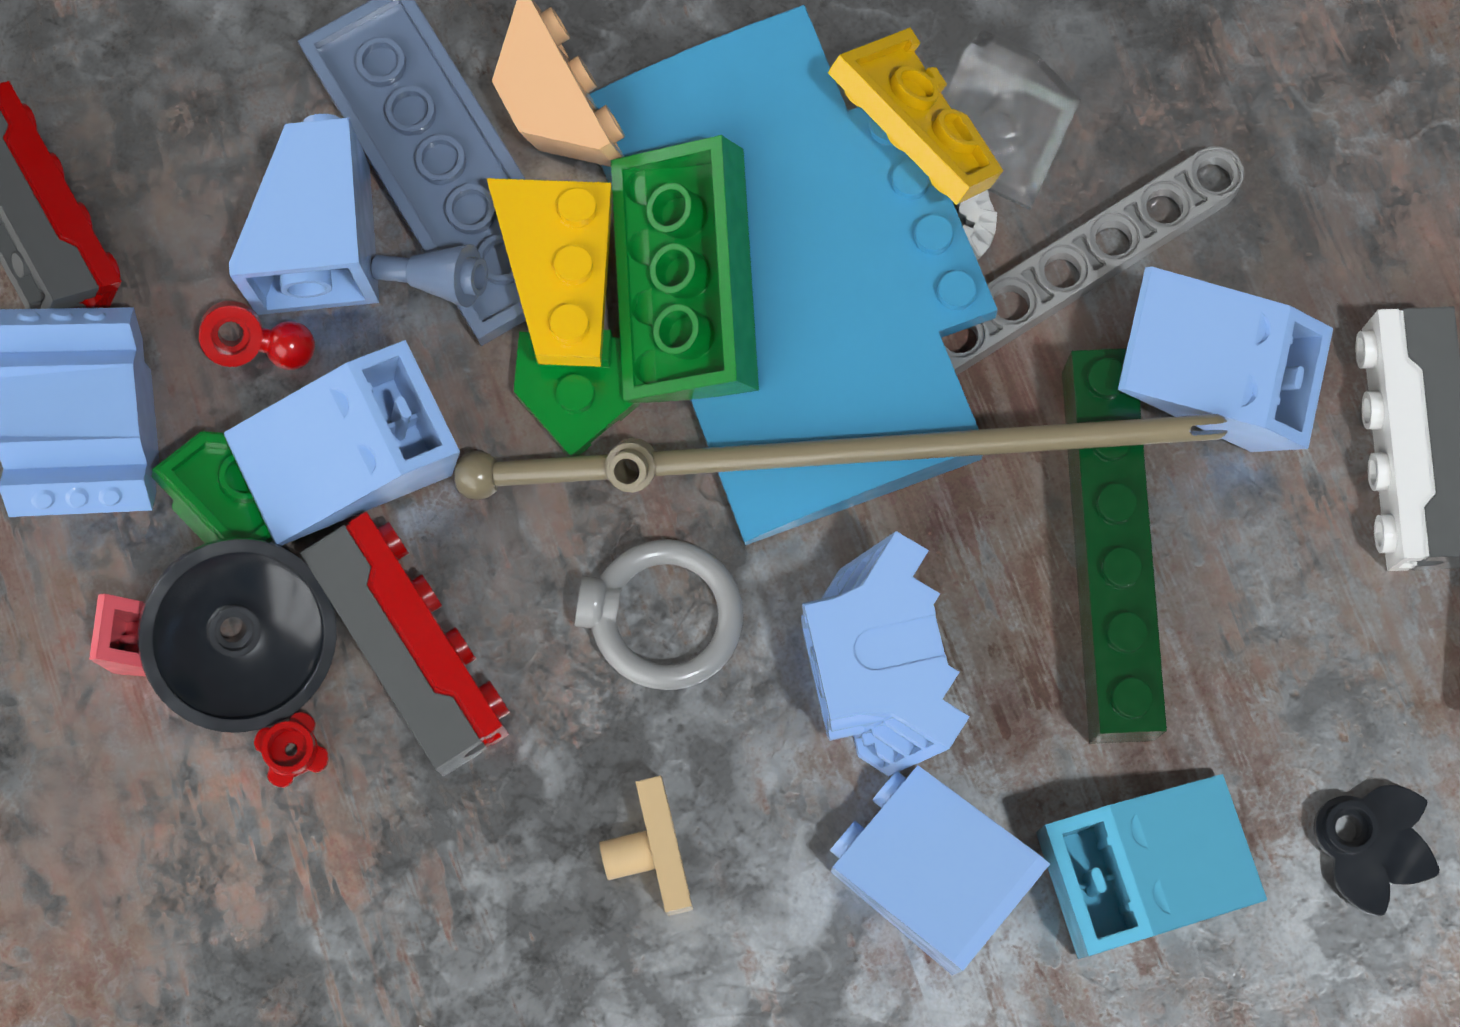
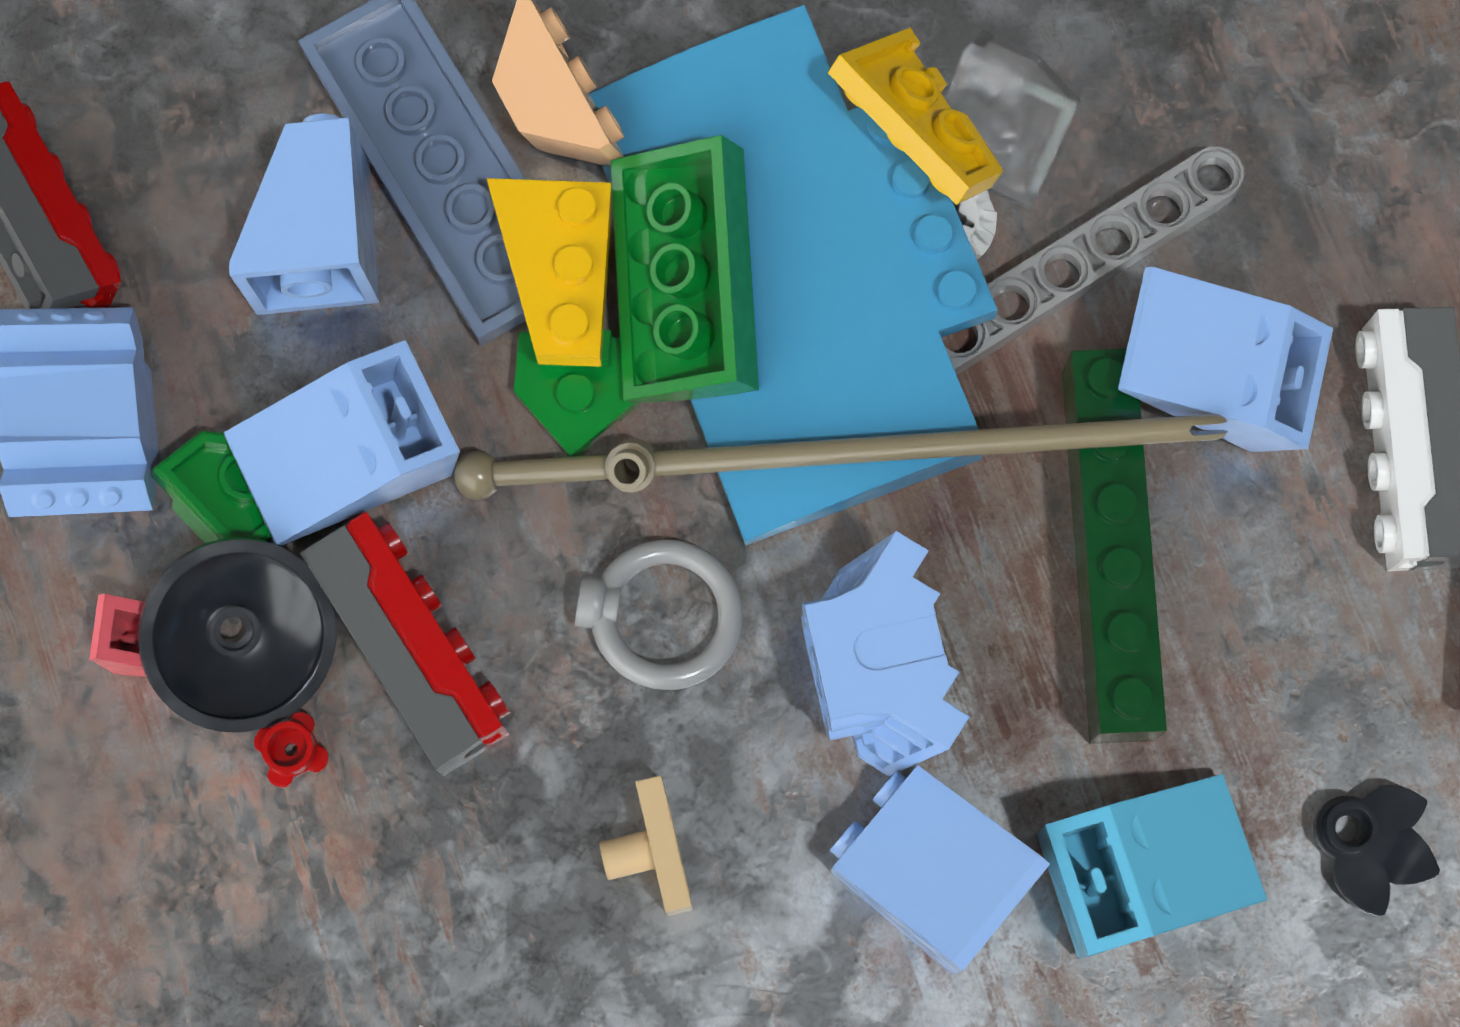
(286, 344): red plate -> none
(448, 273): sand blue cone -> none

